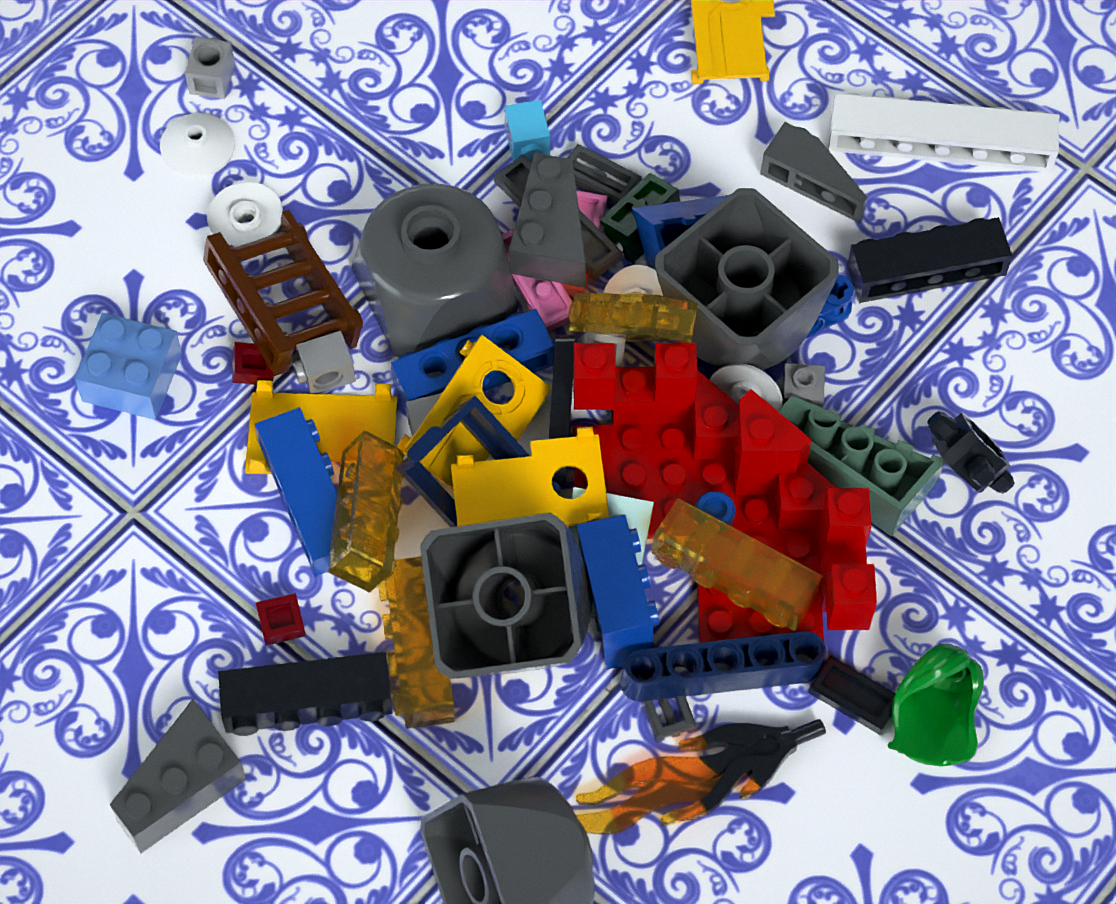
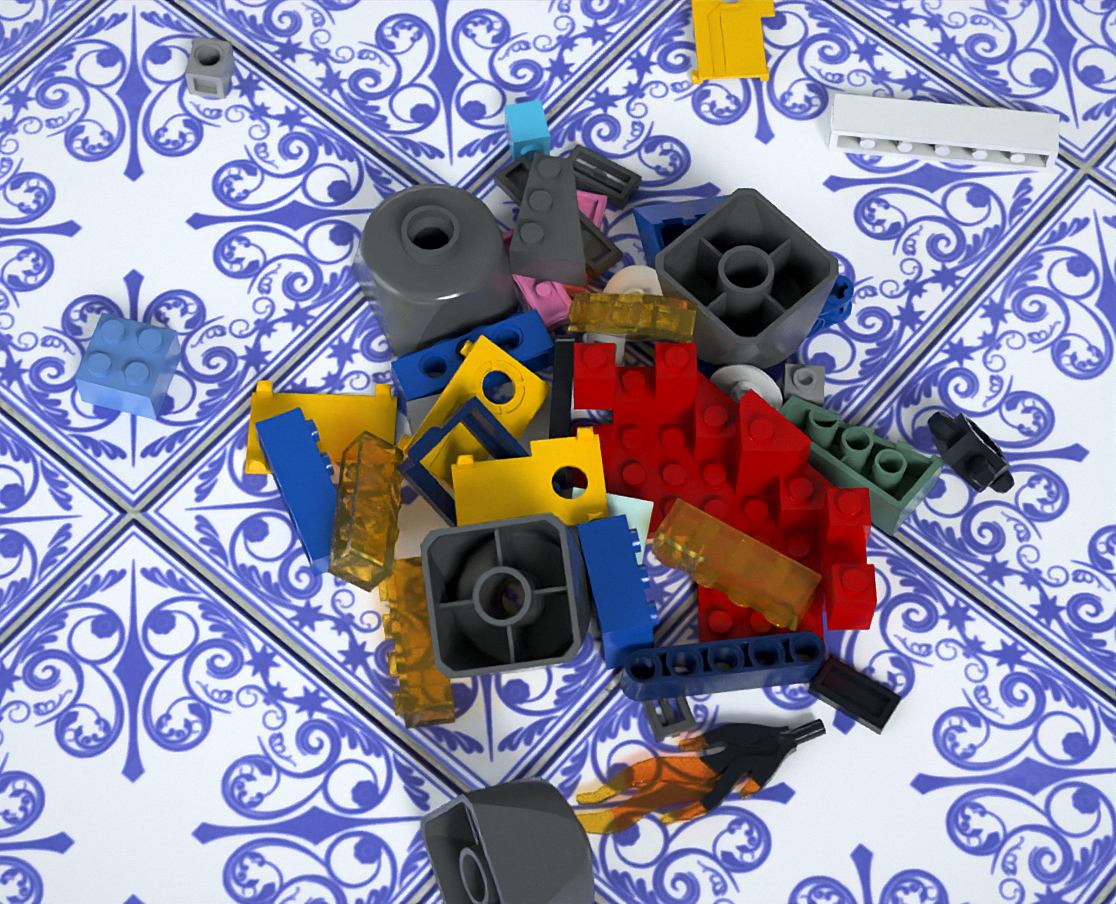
(177, 780): dark grey wedge -> none
(198, 156): white dish -> none
(242, 203): white dish -> none
(249, 364): dark red plate -> none
(261, 317): reddish brown fence -> none
(280, 619): dark red plate -> none
(305, 693): black brick -> none
(324, 363): light grey brick -> none
(620, 221): dark green hinge -> none
(717, 505): blue tile -> none
(809, 168): dark grey slope -> none
(929, 259): black brick -> none
(938, 708): green piece -> none

